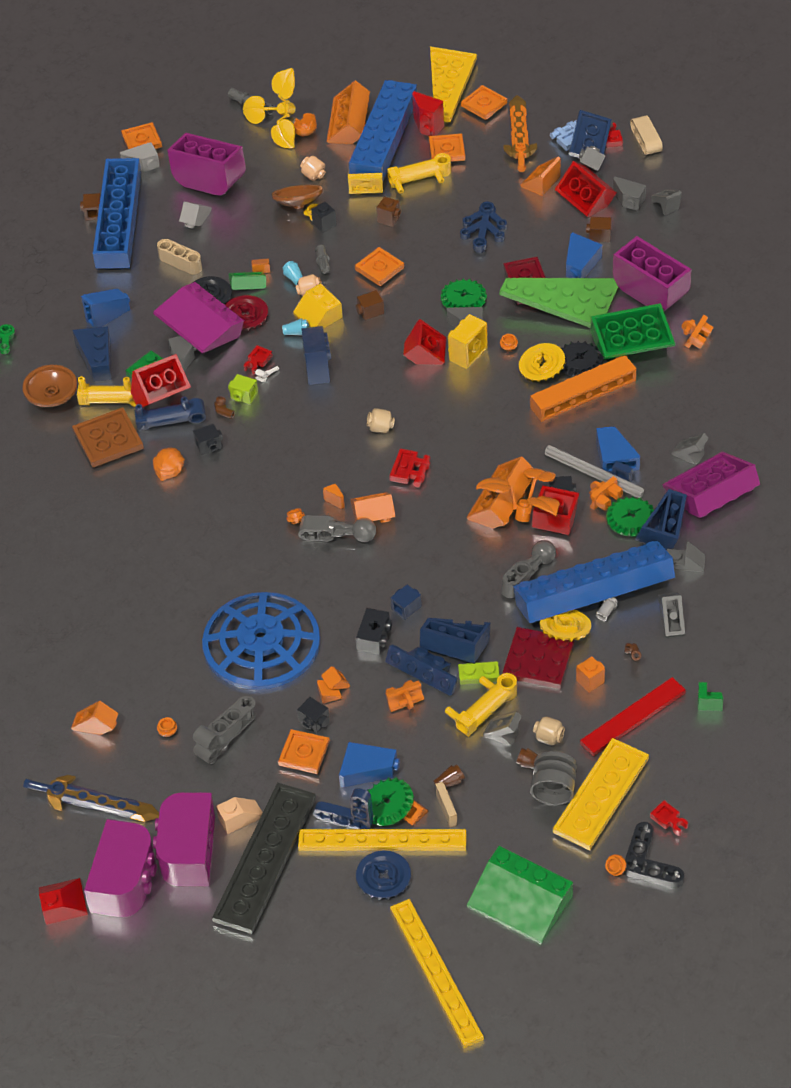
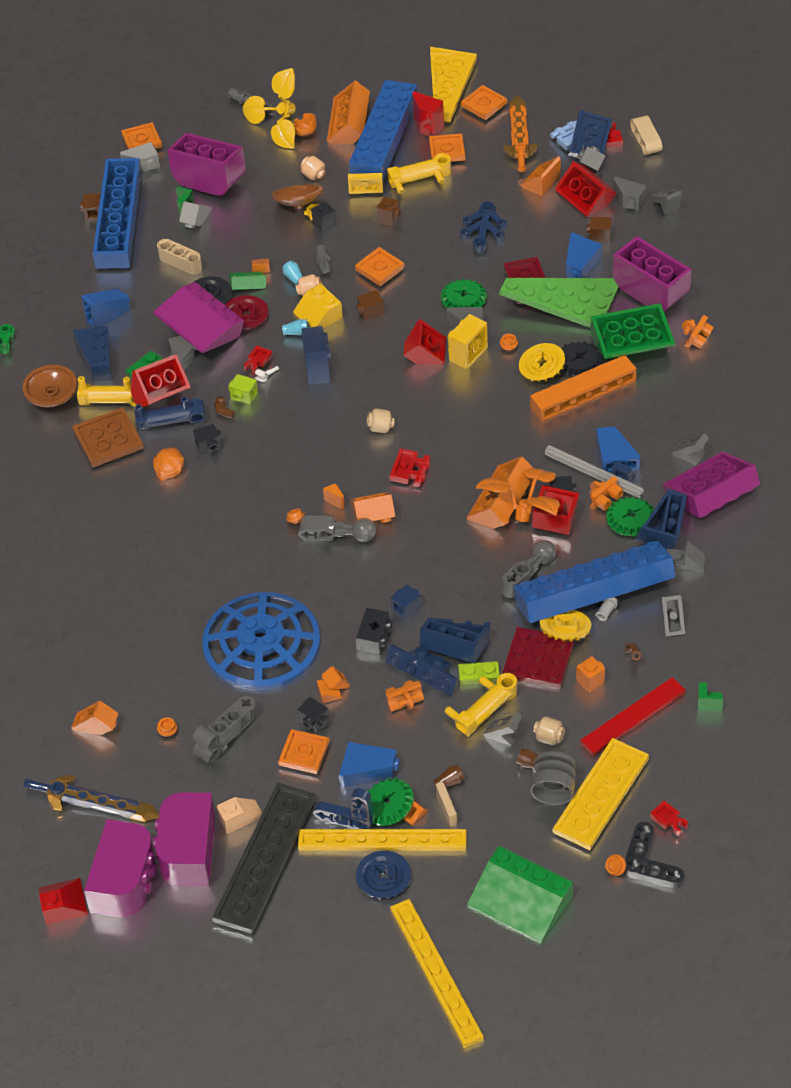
(183, 194): none -> green bracket

